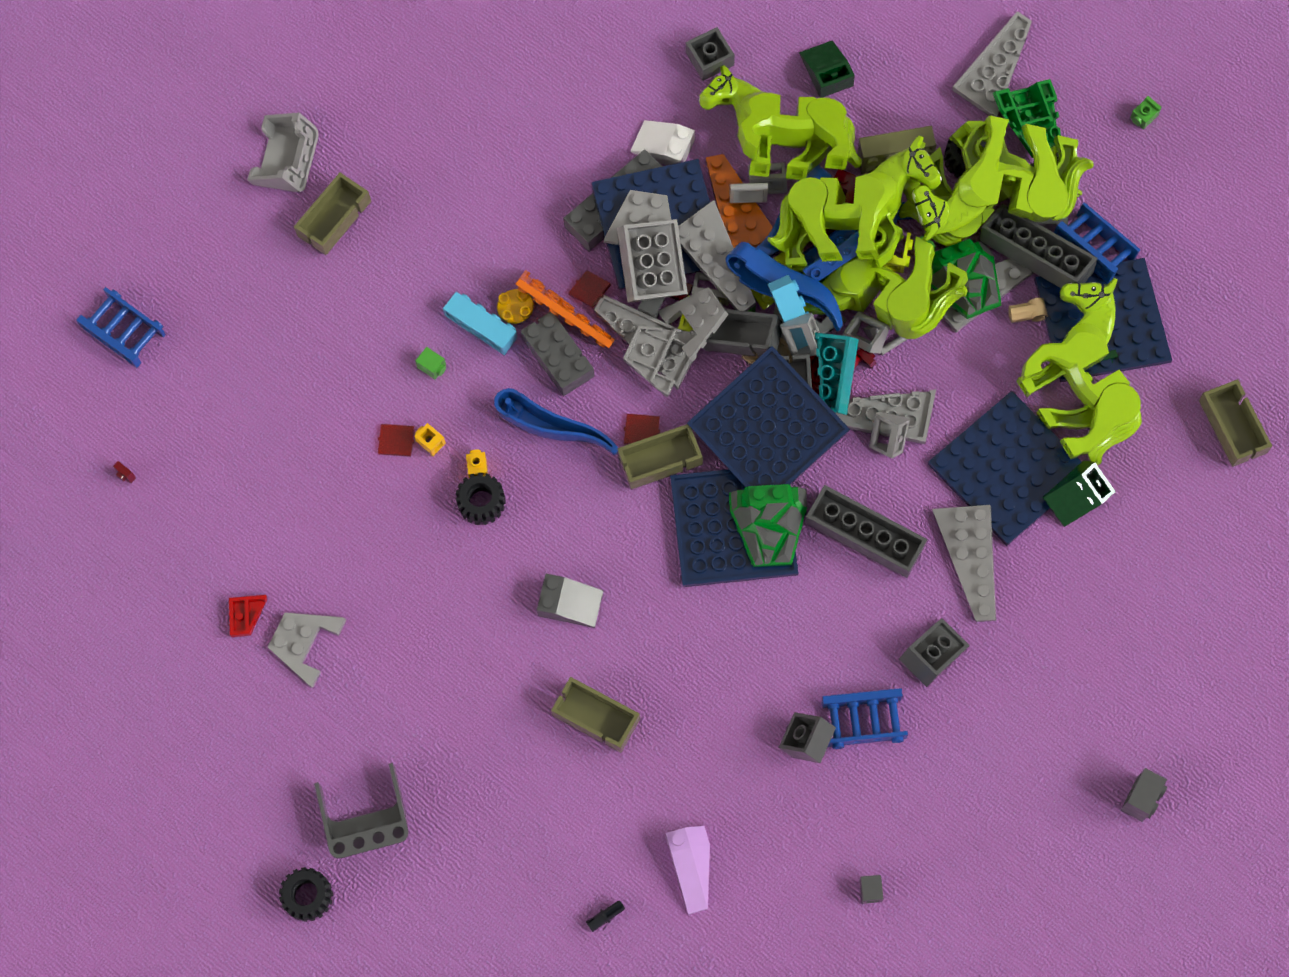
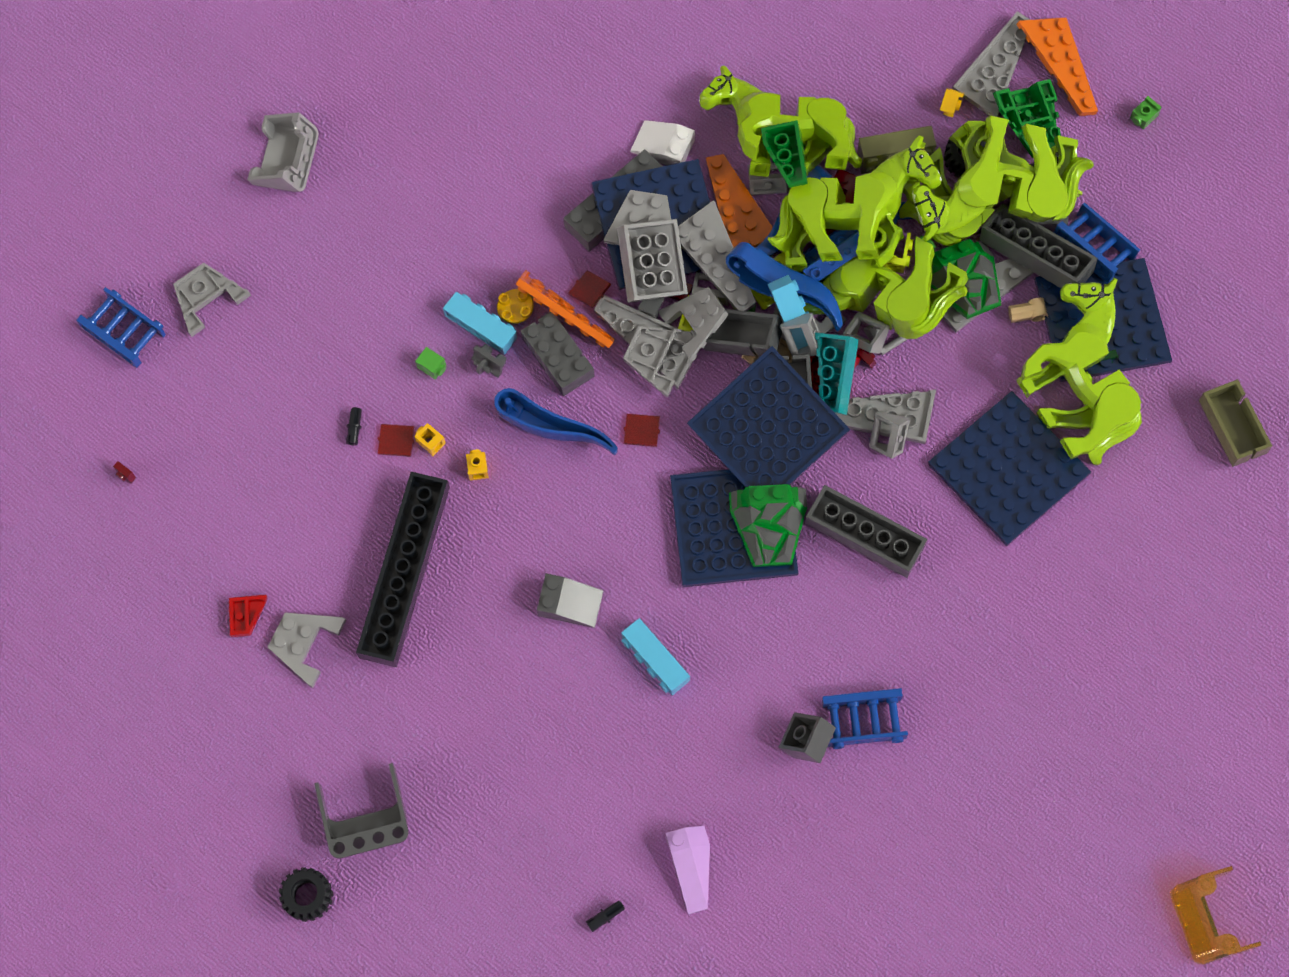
(201, 288): none -> light grey wing
(332, 213): olive piece -> none
(354, 426): none -> black axle
(403, 569): none -> black brick
(477, 484): black tyre -> none
(486, 362): none -> dark grey hips
(595, 714): olive piece -> none
(655, 657): none -> medium azure brick
(660, 456): olive piece -> none
(709, 53): dark grey brick -> none
(748, 192): light grey tile -> none
(787, 151): none -> green wedge
(828, 68): dark green slope -> none
(871, 889): dark grey panel -> none
(934, 652): dark grey slope -> none
(951, 102): none -> yellow brick
(970, 545): light grey wing -> none
(1061, 58): none -> orange wing
(1079, 492): dark green slope -> none
(1143, 795): dark grey brick -> none
(1198, 923): none -> clear yellow windscreen

